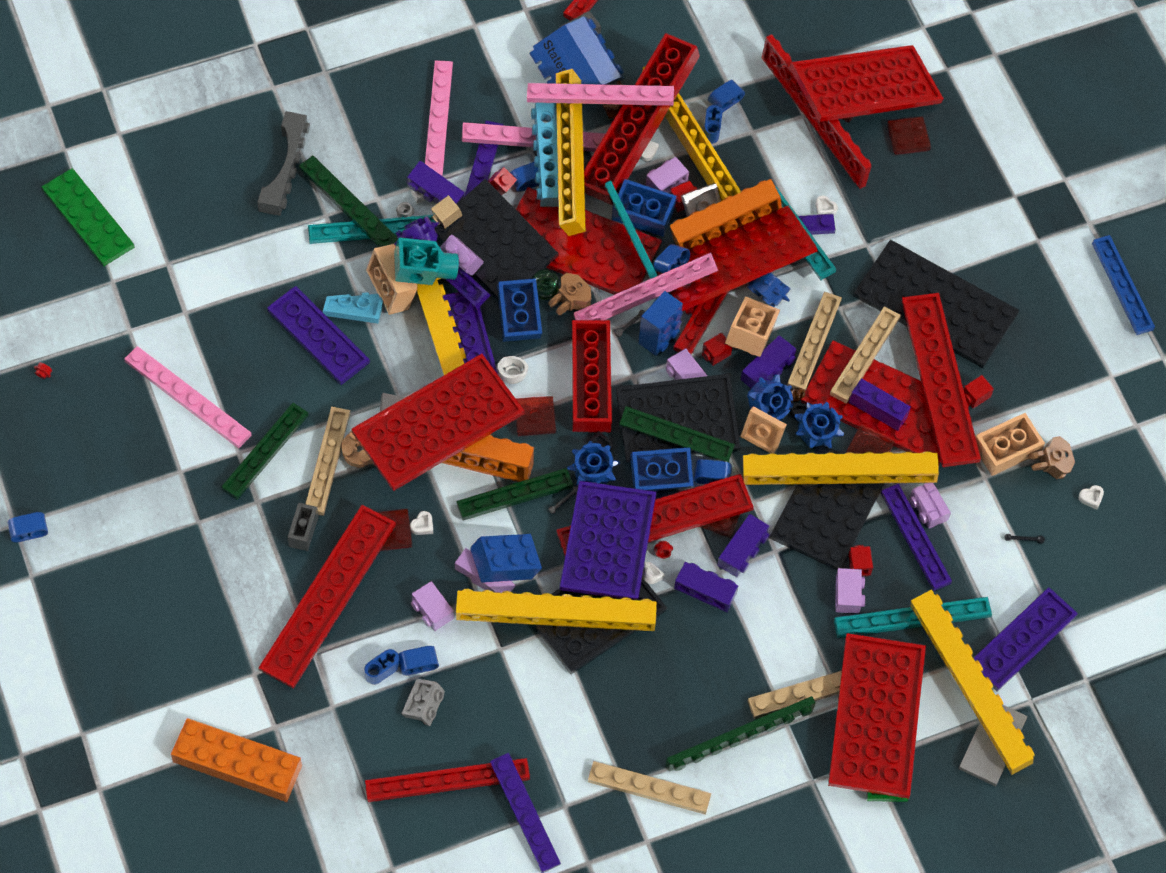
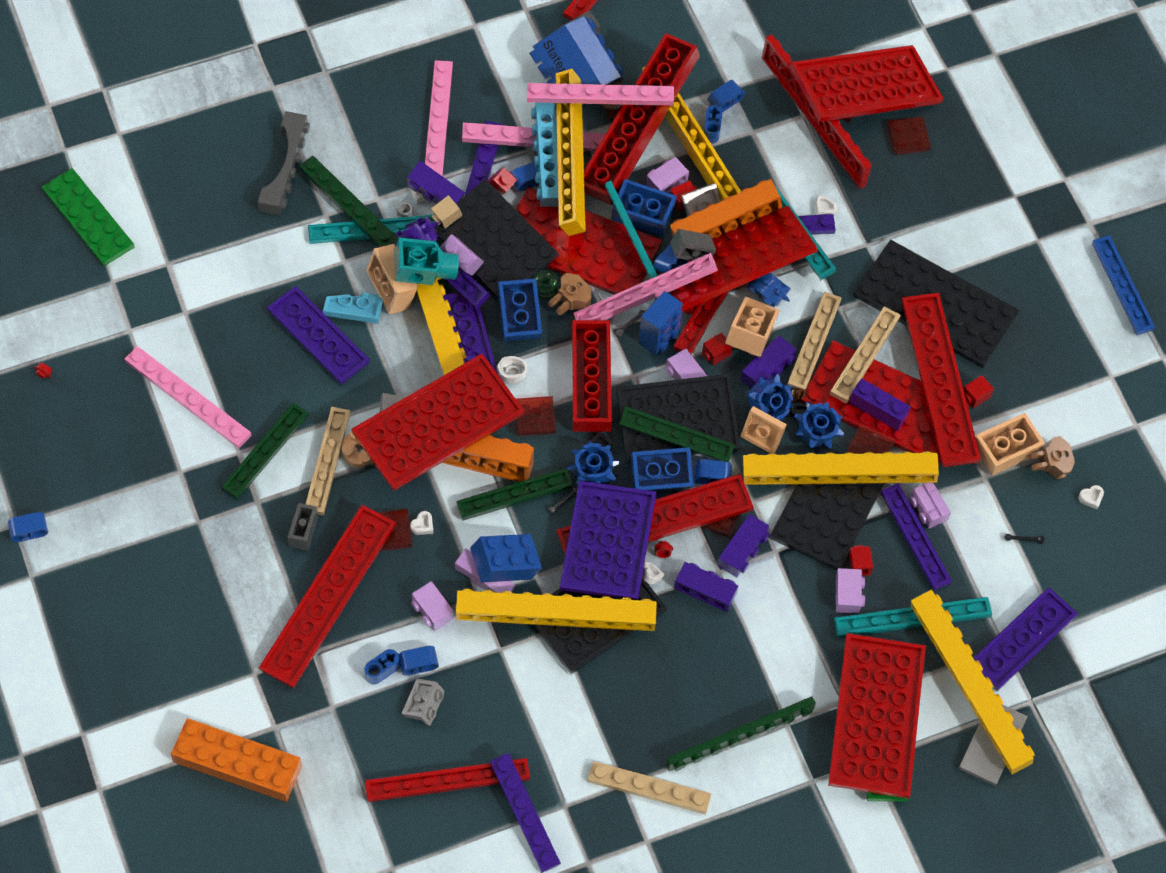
(650, 151): white tile -> none
(691, 245): none -> dark grey brick
(775, 700): tan plate -> none

